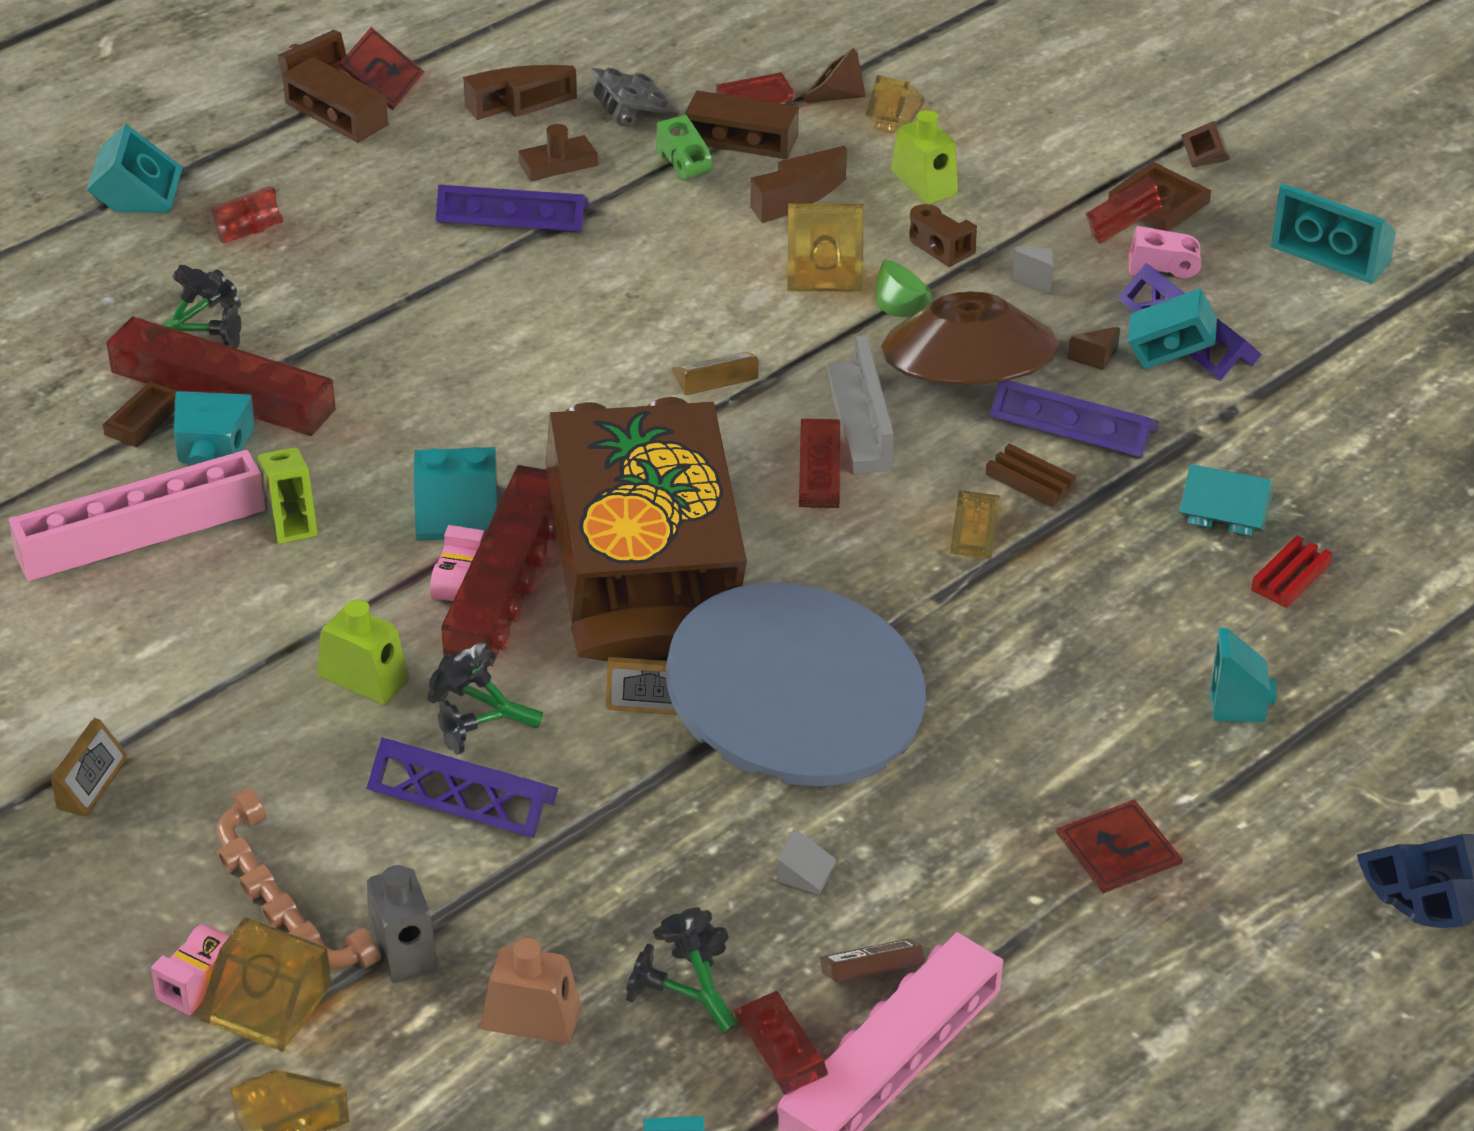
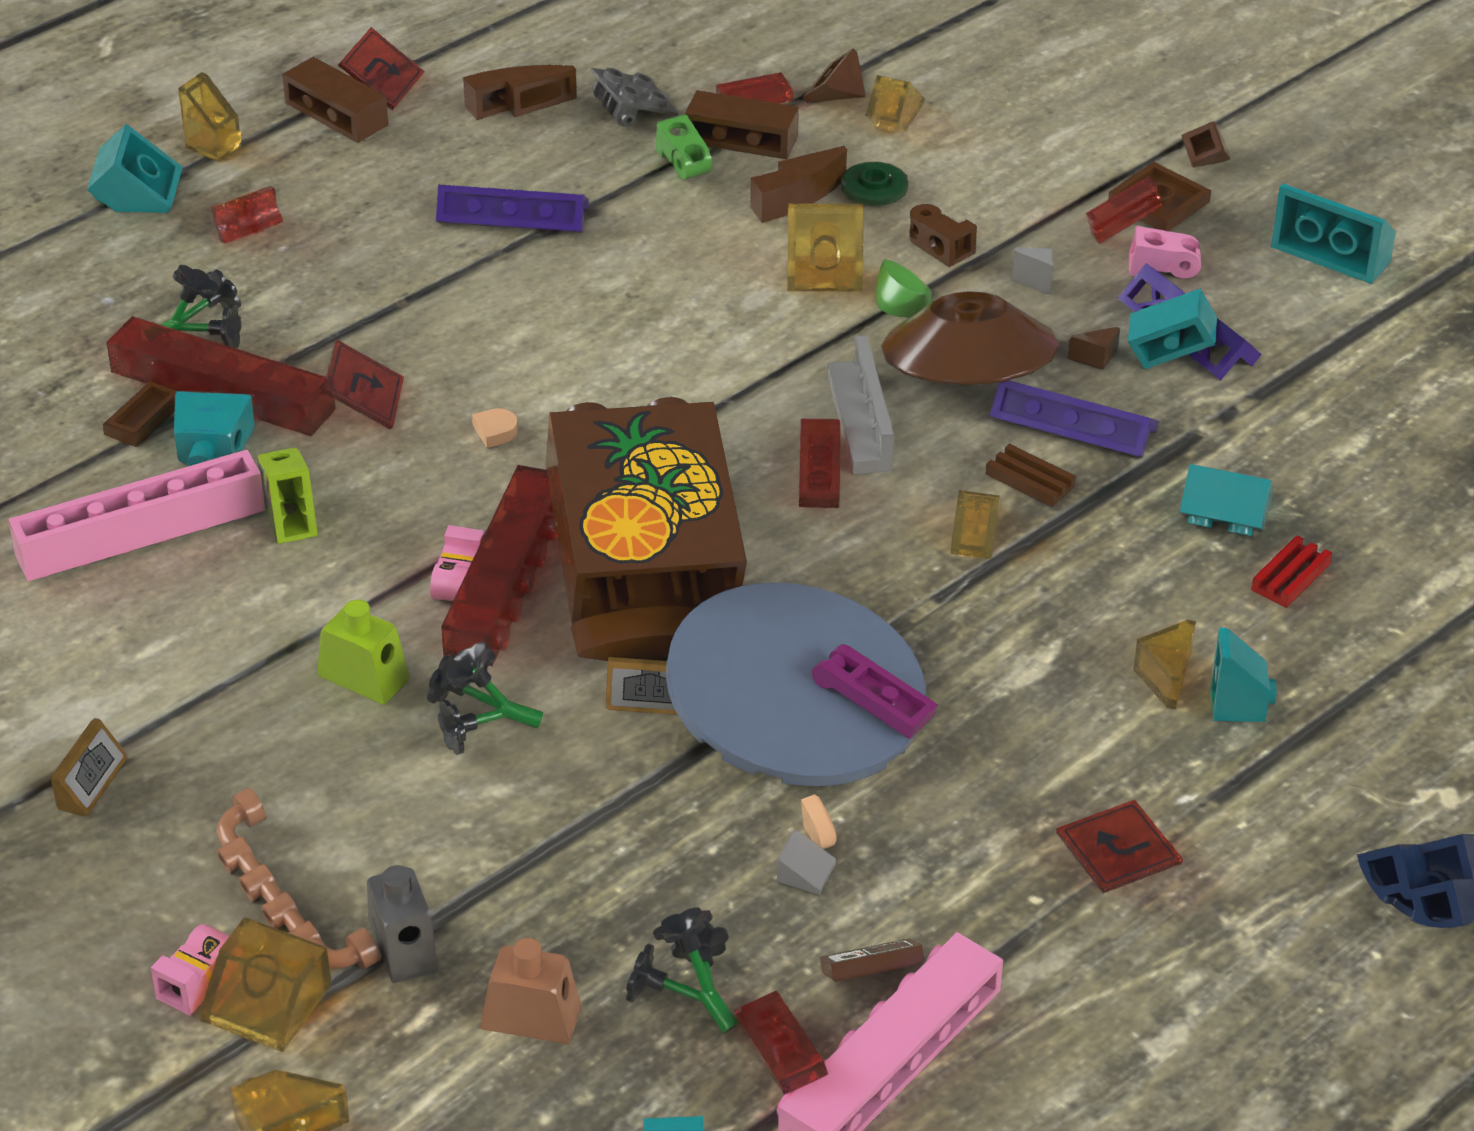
(208, 119): none -> clear yellow slope
(326, 47): reddish brown tile -> none
(363, 384): none -> clear red piece
(454, 490): teal slope -> none
(473, 773): dark purple fence -> none
(495, 426): none -> light nougat tile
(558, 155): reddish brown tile -> none
(717, 372): pearl gold slope -> none
(818, 822): none -> light nougat tile
(874, 183): none -> dark green wheel
(875, 690): none -> magenta plate
(926, 158): lime torso -> none
(1164, 660): none -> clear yellow slope

